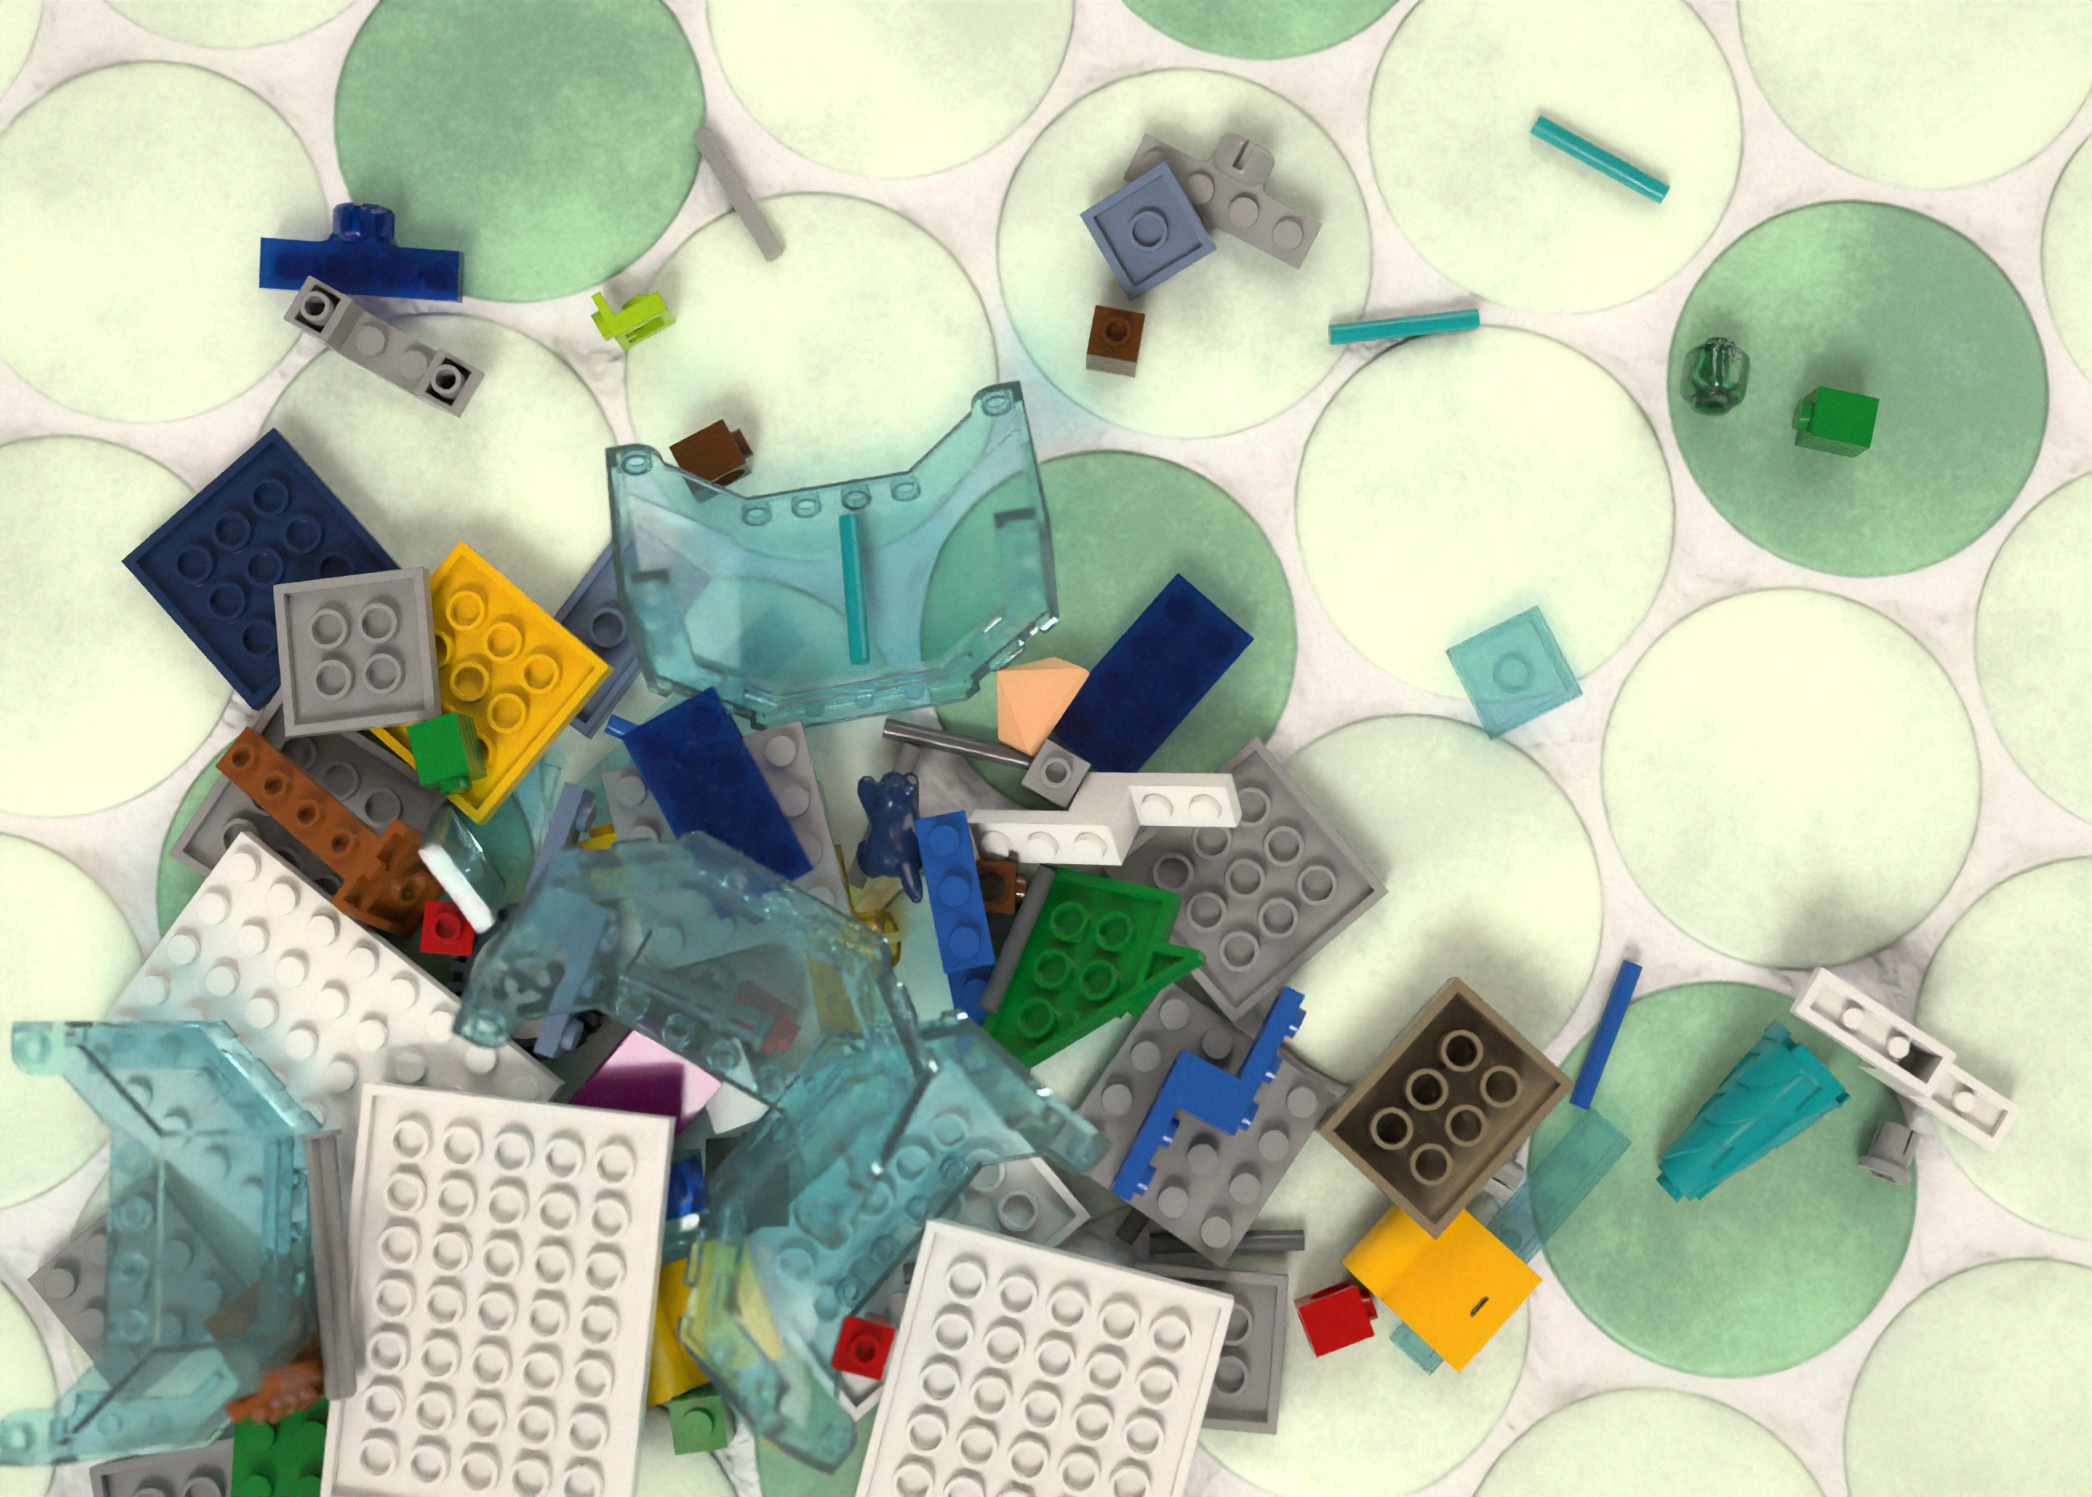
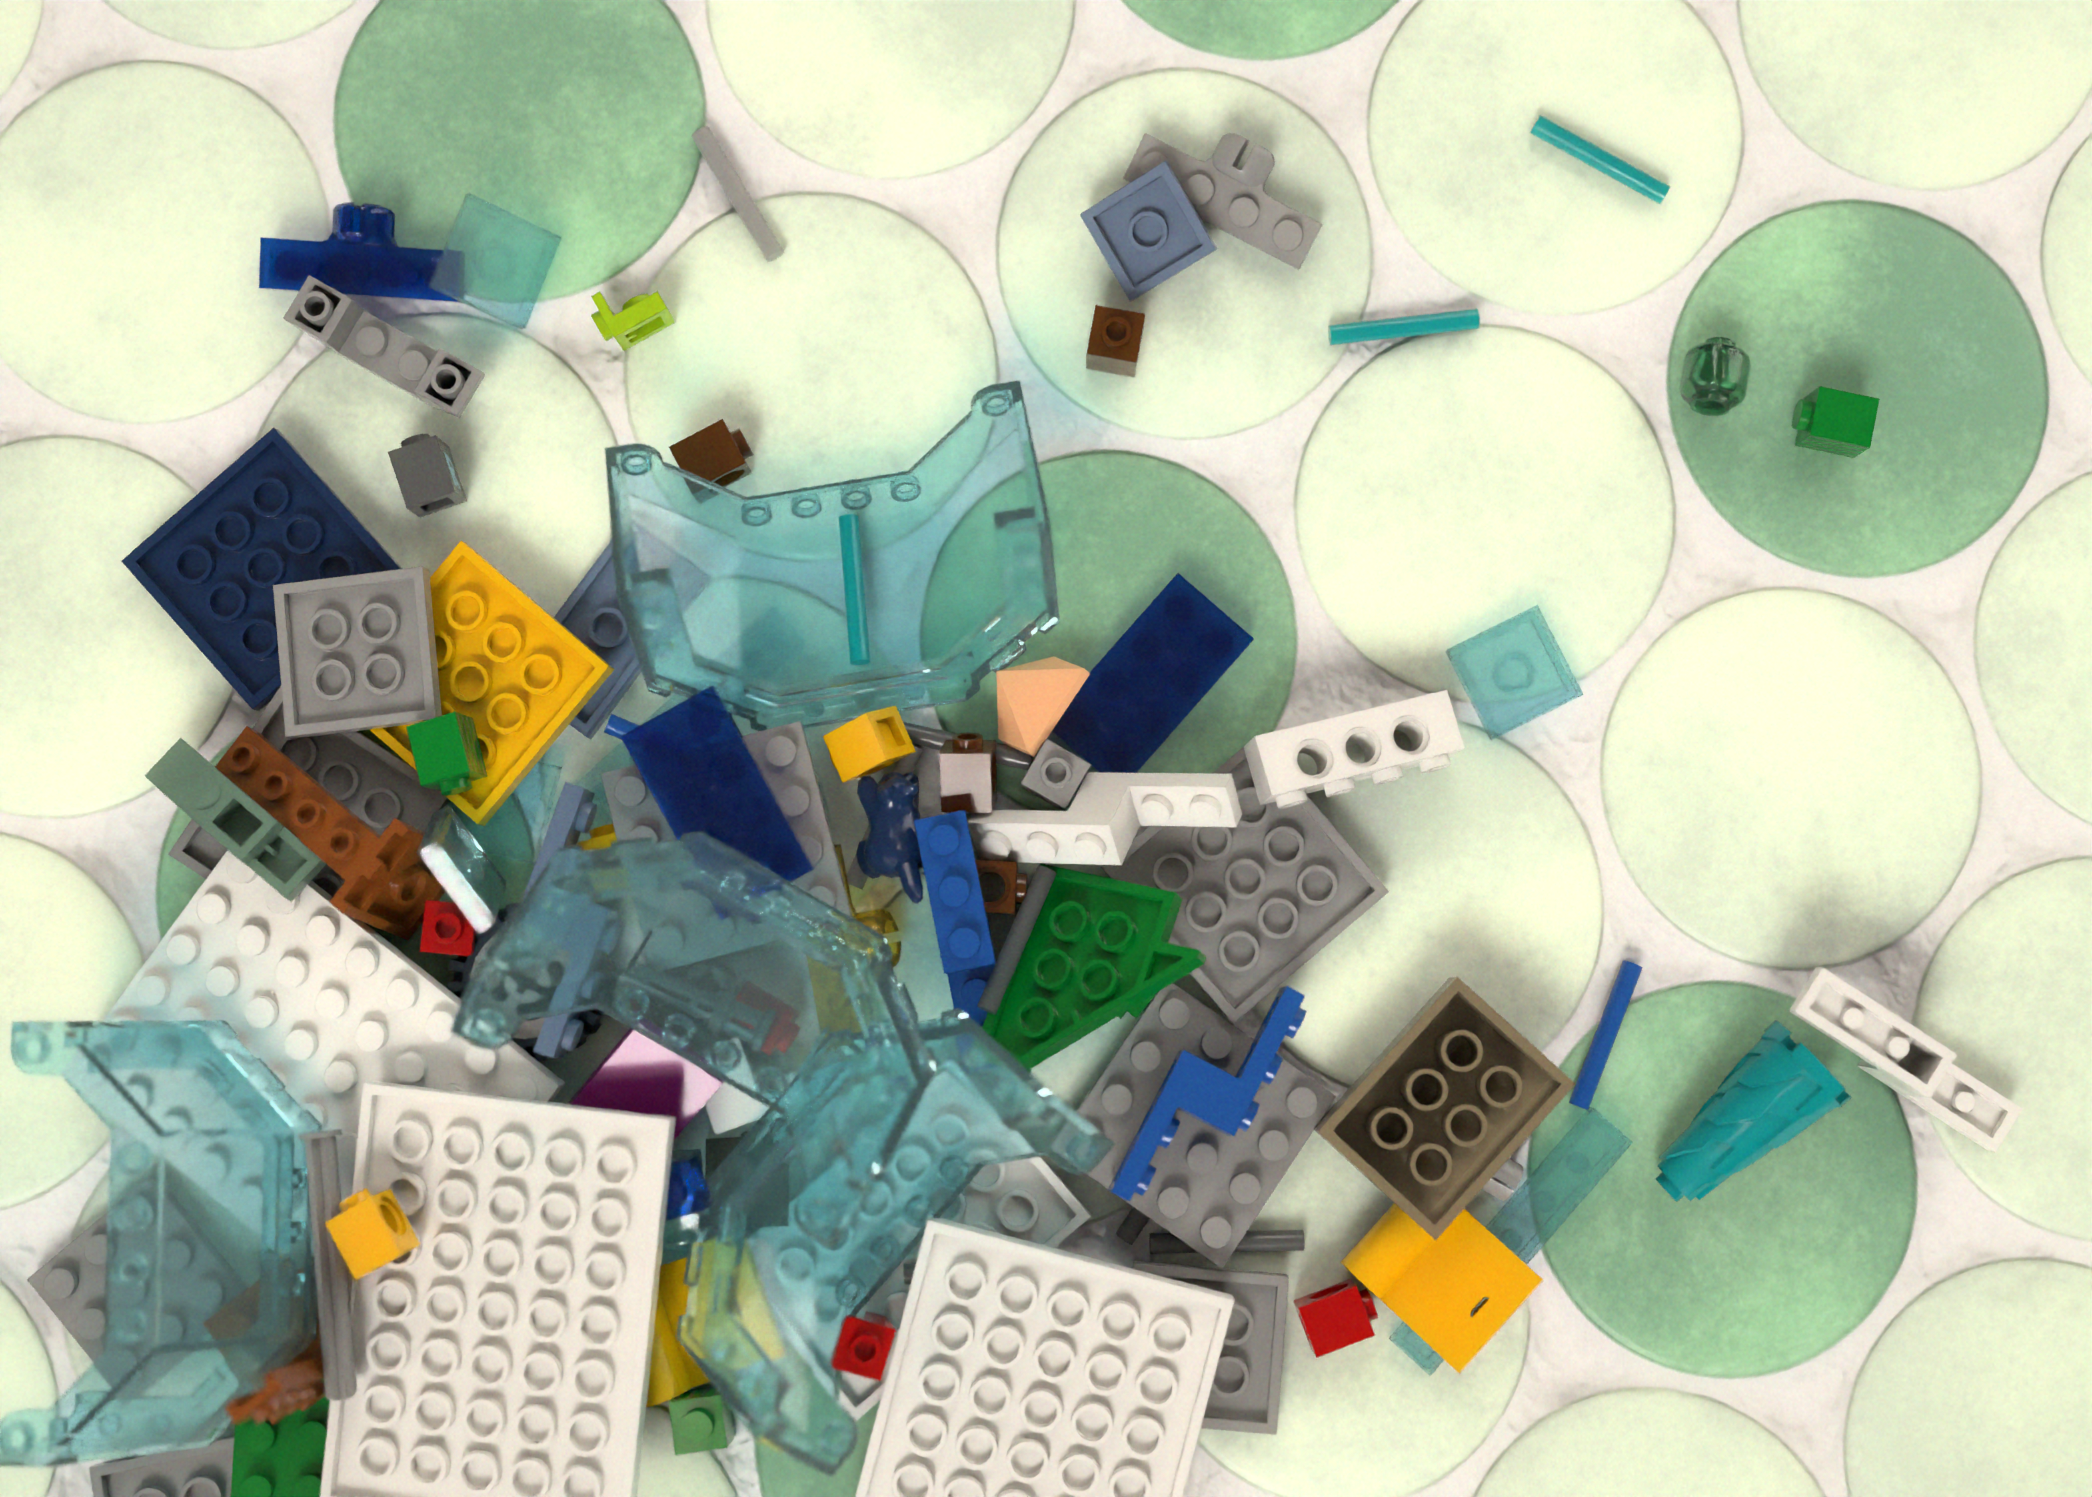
(235, 820): none -> sand green slope
(371, 1231): none -> yellow brick
(426, 475): none -> dark grey brick
(495, 261): none -> clear light blue tile
(868, 743): none -> yellow brick
(968, 774): none -> brick
(1425, 720): none -> white brick
(1890, 1153): light grey bush -> none

